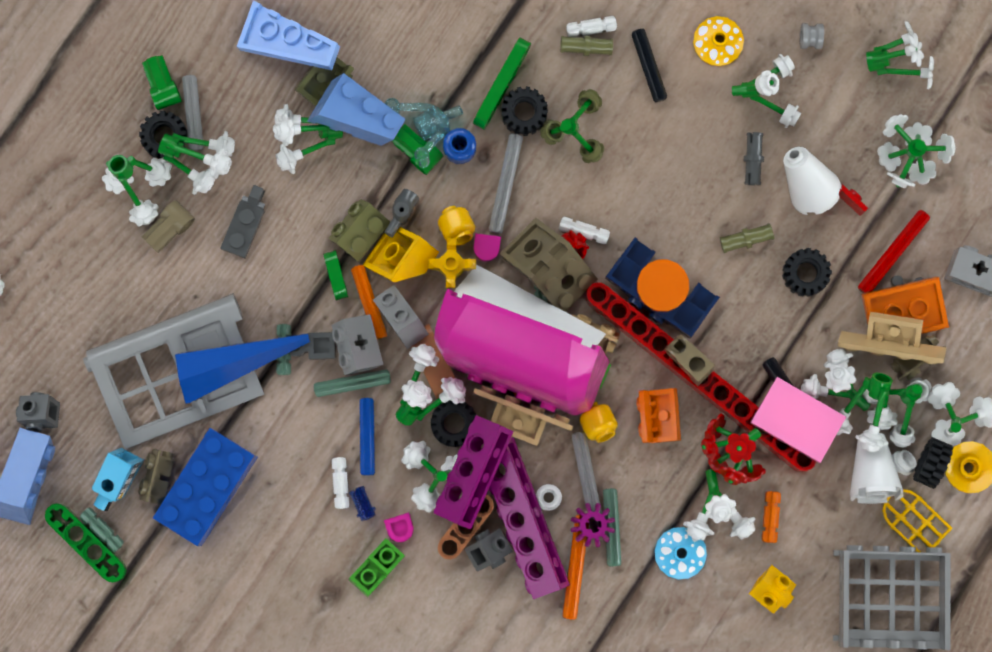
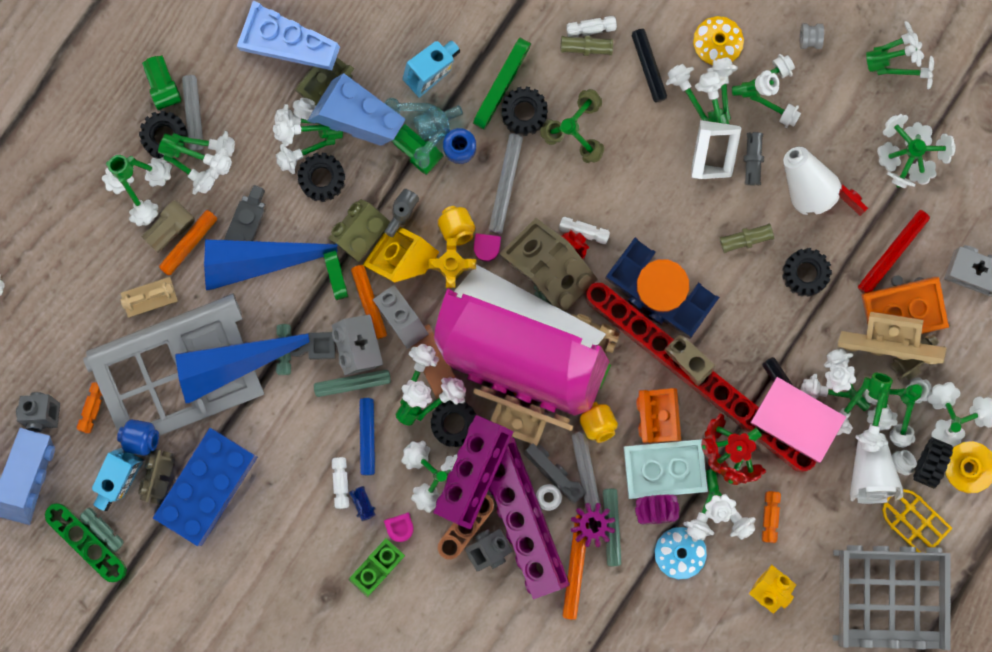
(90, 409): none -> orange axle
(138, 437): none -> blue head
(148, 297): none -> tan hinge
(188, 242): none -> orange axle
(237, 261): none -> blue wedge
(303, 108): none -> white plate
(325, 192): none -> black tyre
(429, 66): none -> medium azure torso
(554, 473): none -> dark grey hinge
(657, 509): none -> magenta gear
(665, 469): none -> light aqua plate
(707, 129): none -> white tile
(710, 83): none -> white plant

